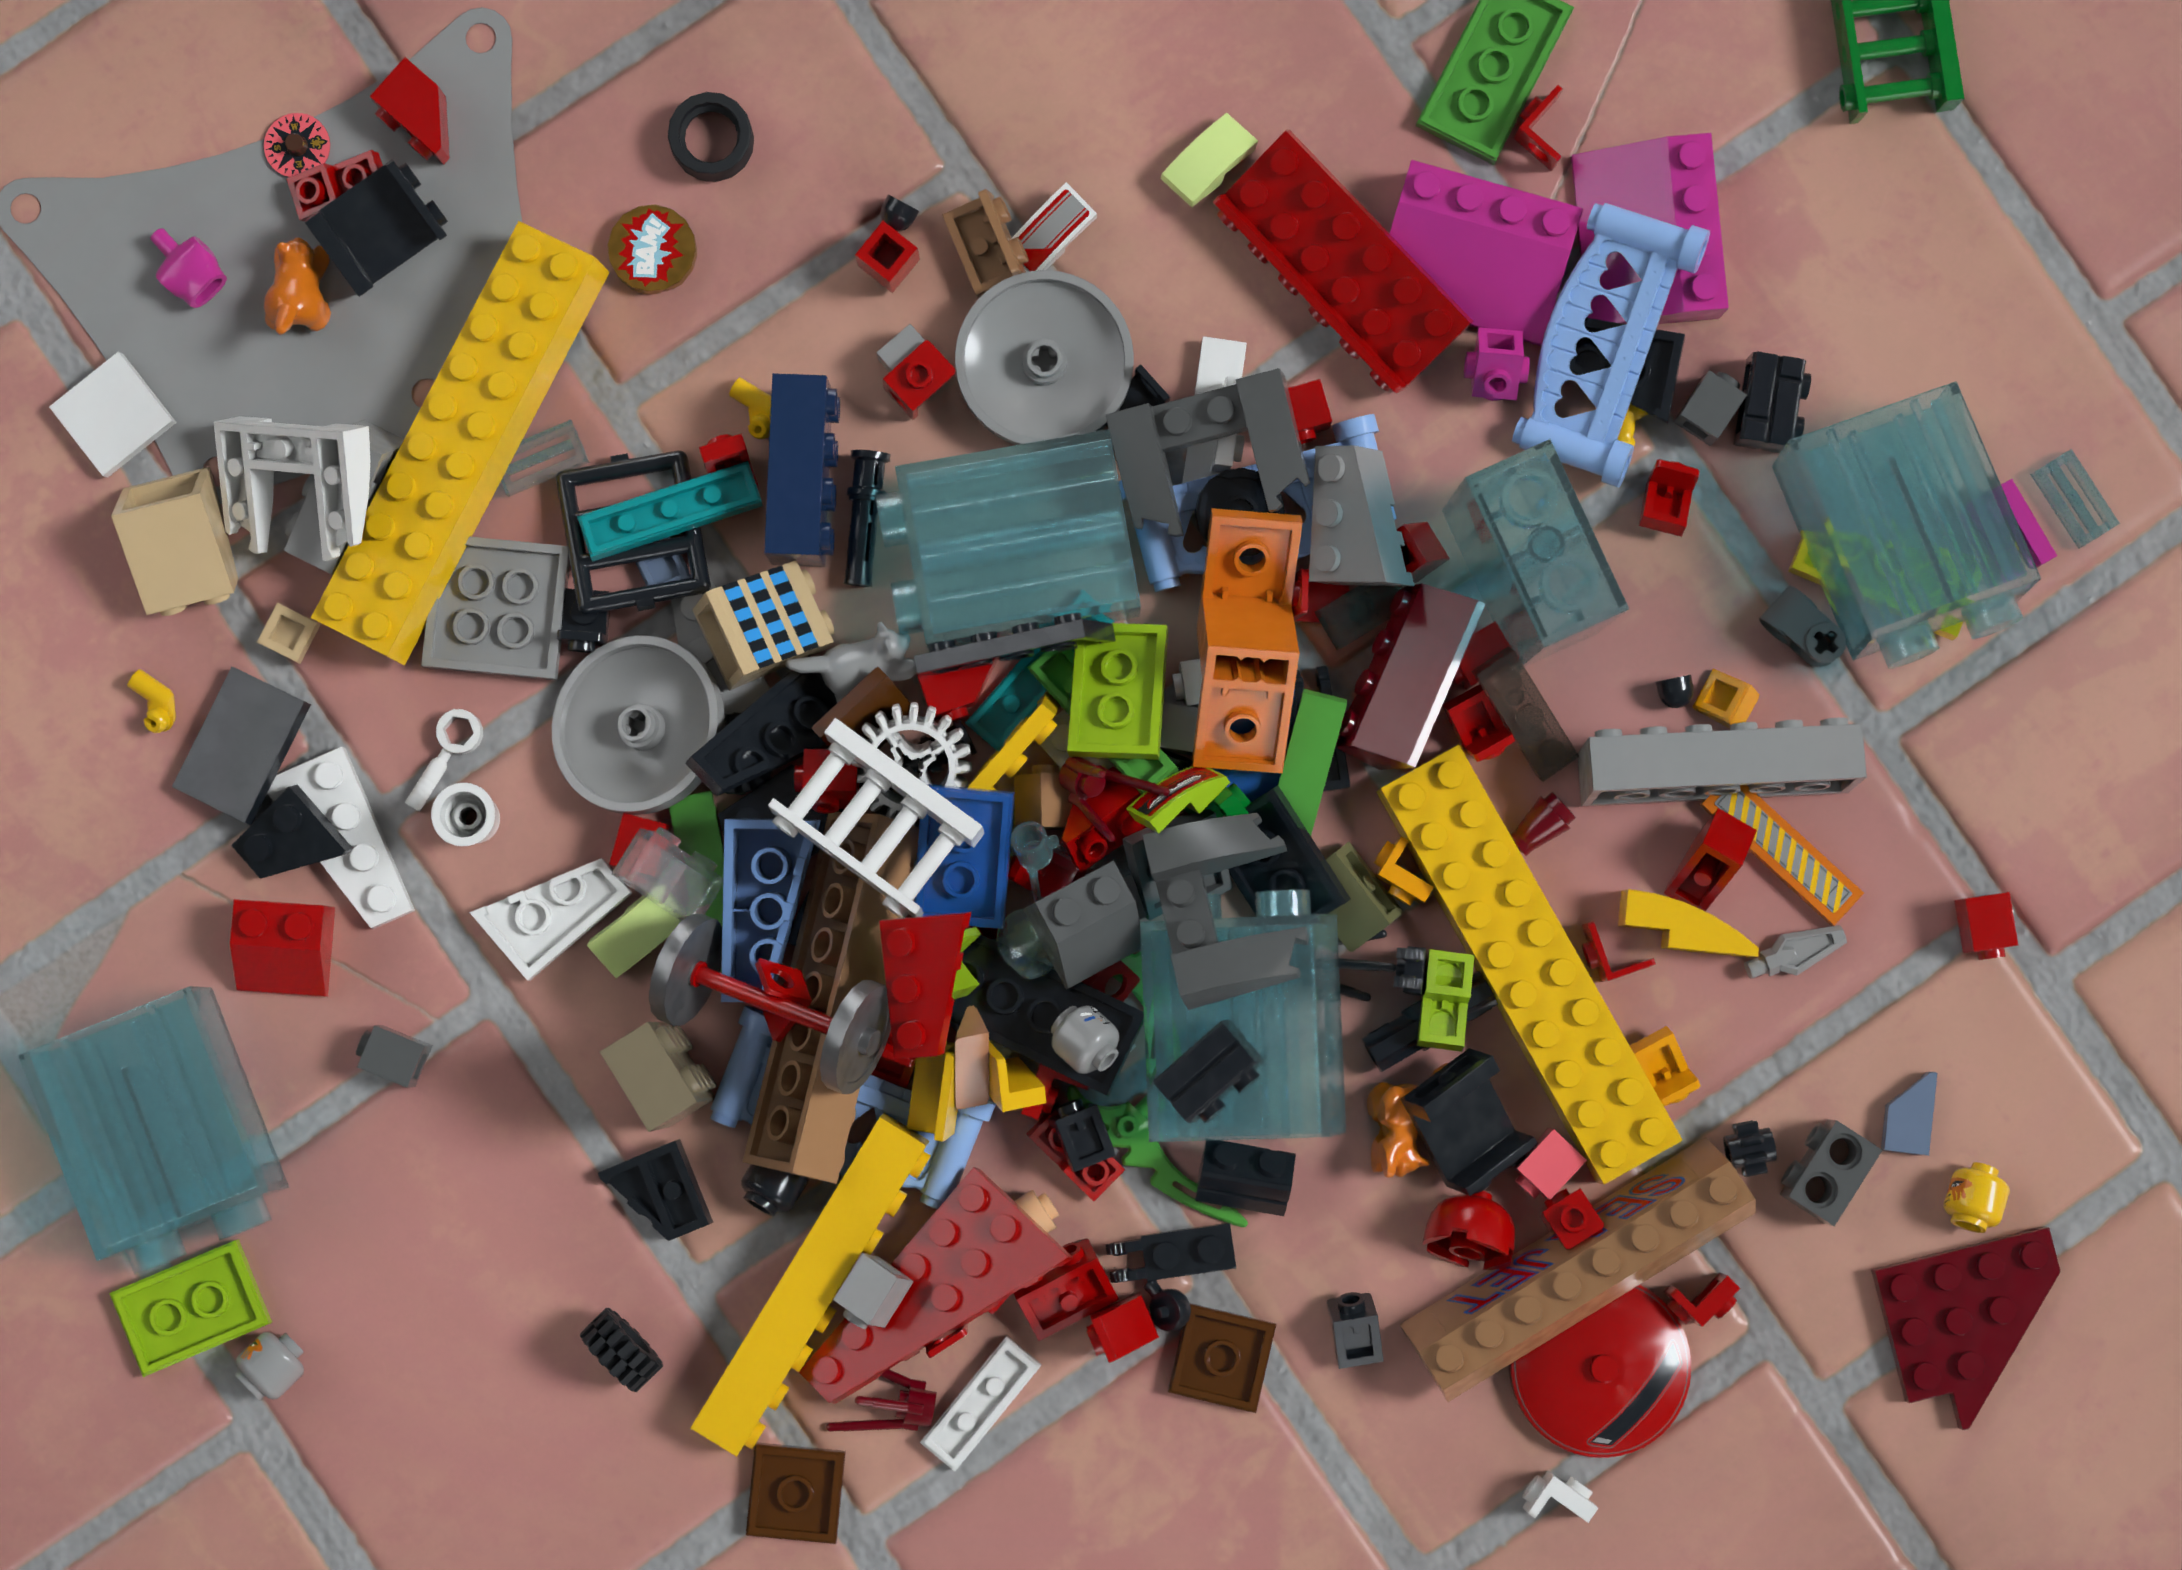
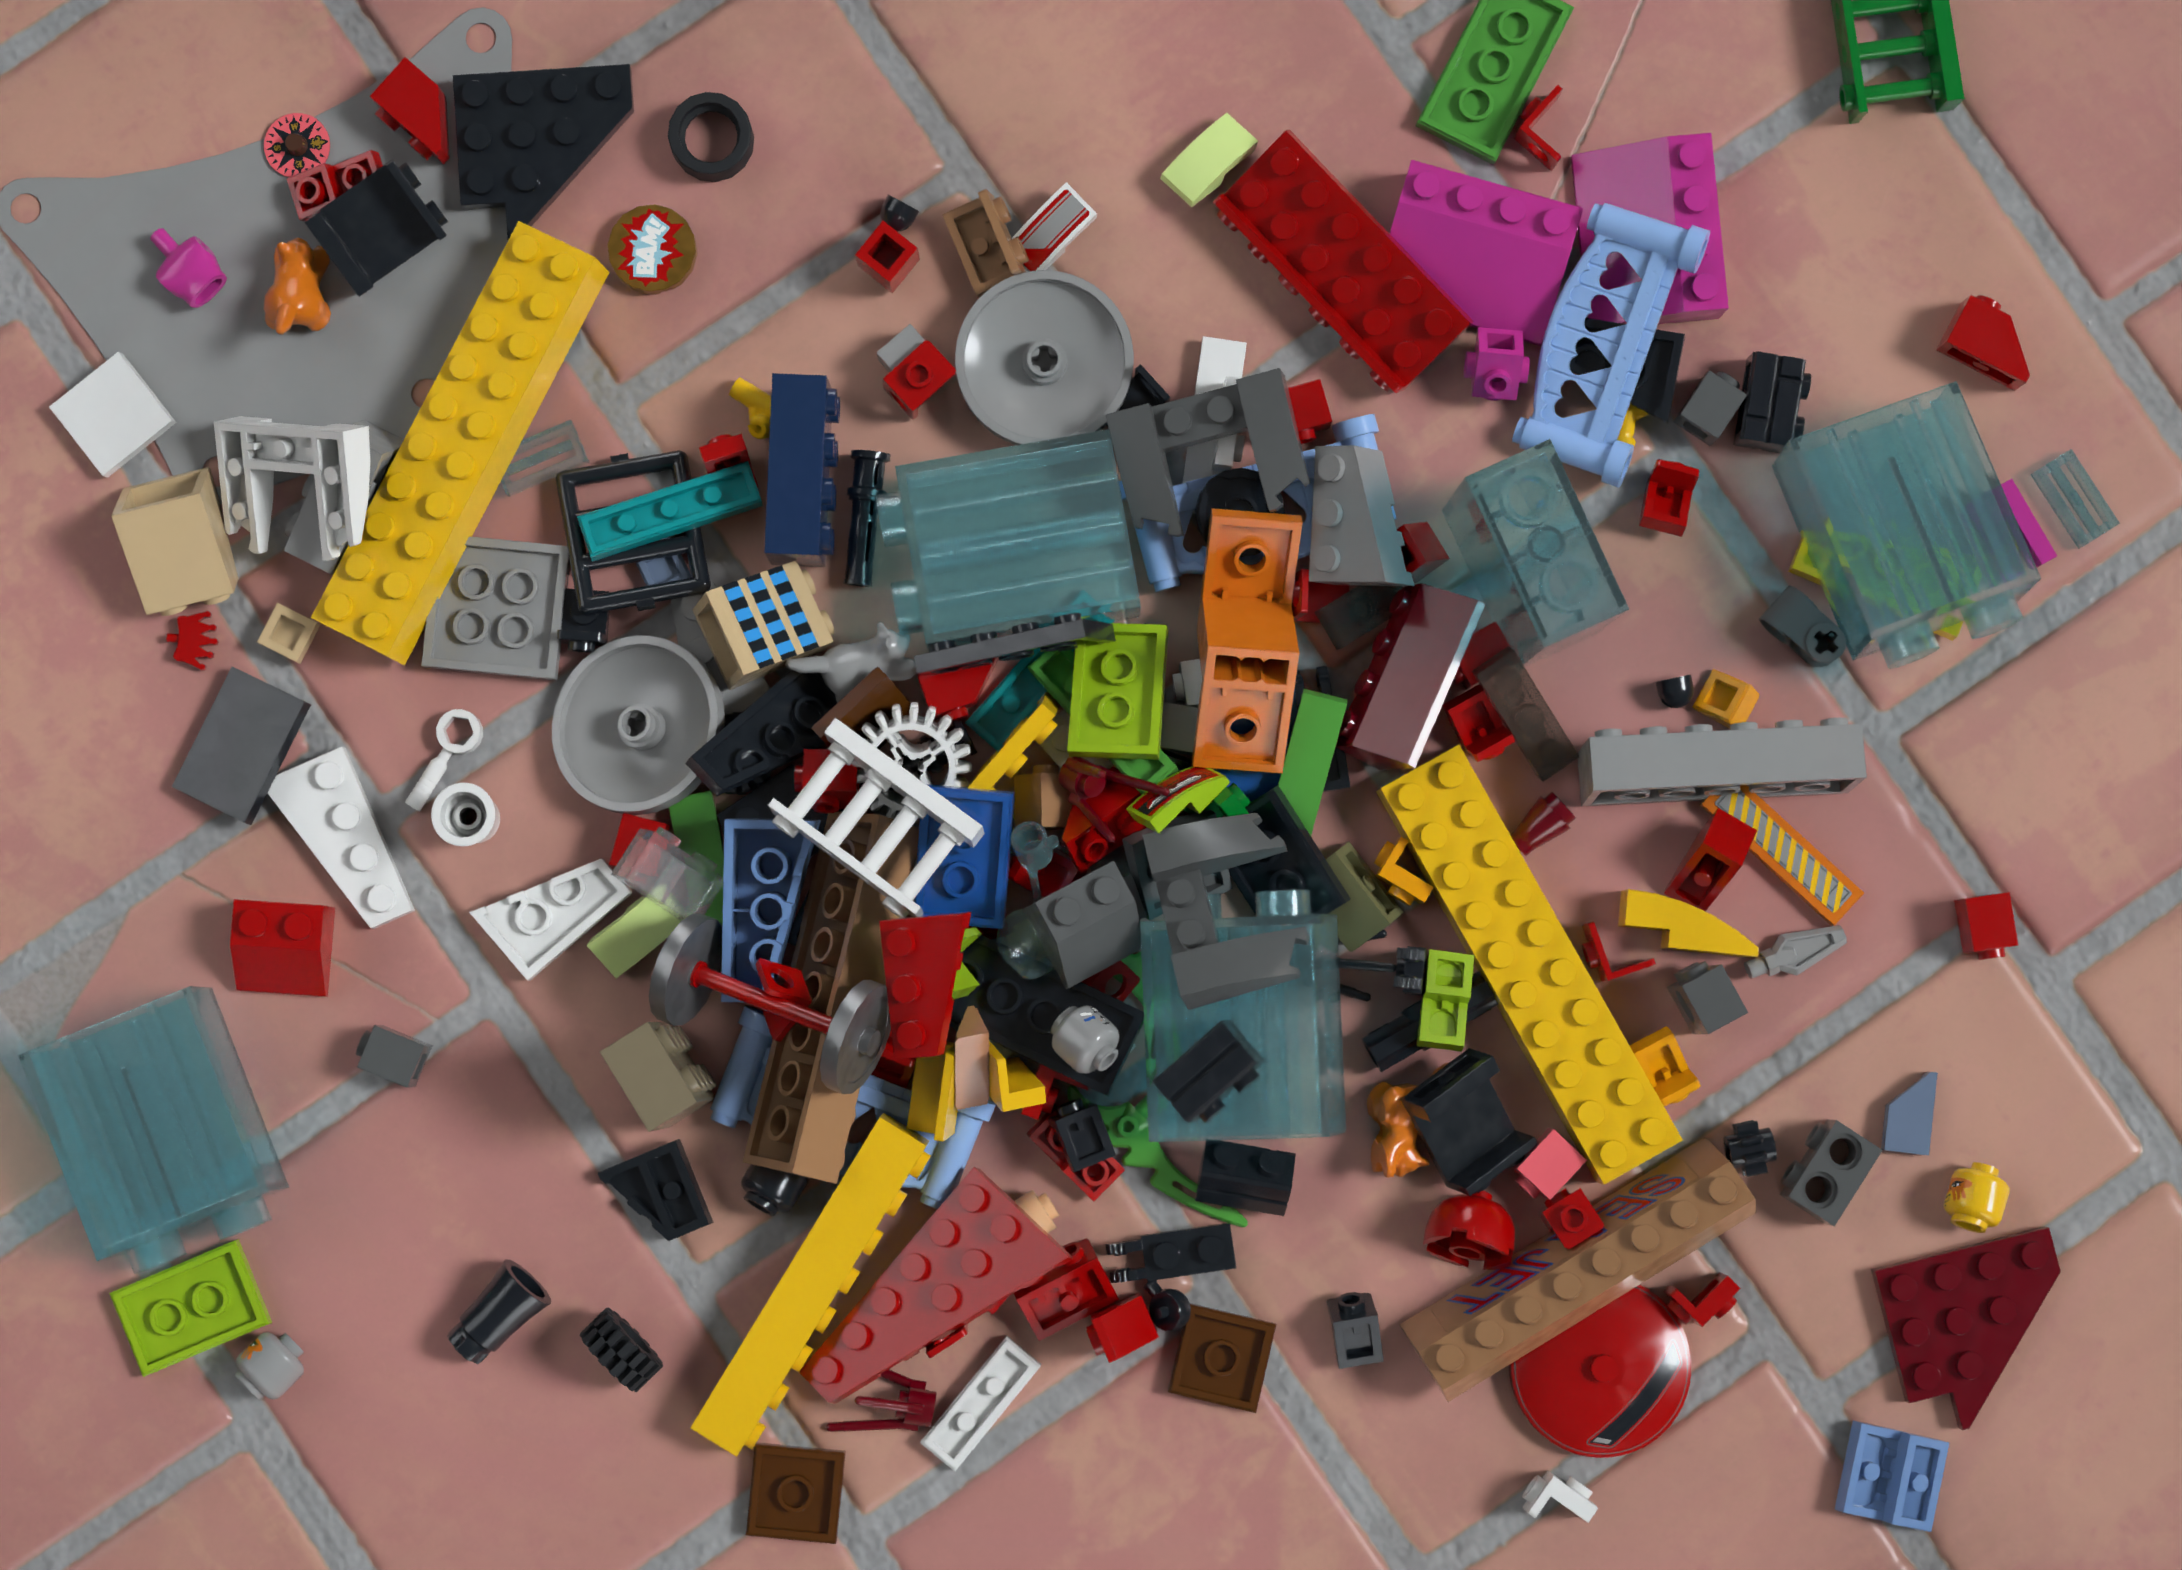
(159, 698): yellow arm -> none
(191, 639): none -> red piece
(290, 836): black wing -> none
(498, 1312): none -> black plant
(533, 133): none -> black wing
(872, 1292): light grey brick -> none
(1706, 997): none -> dark grey brick
(1892, 1476): none -> medium blue slope
(1986, 342): none -> red slope

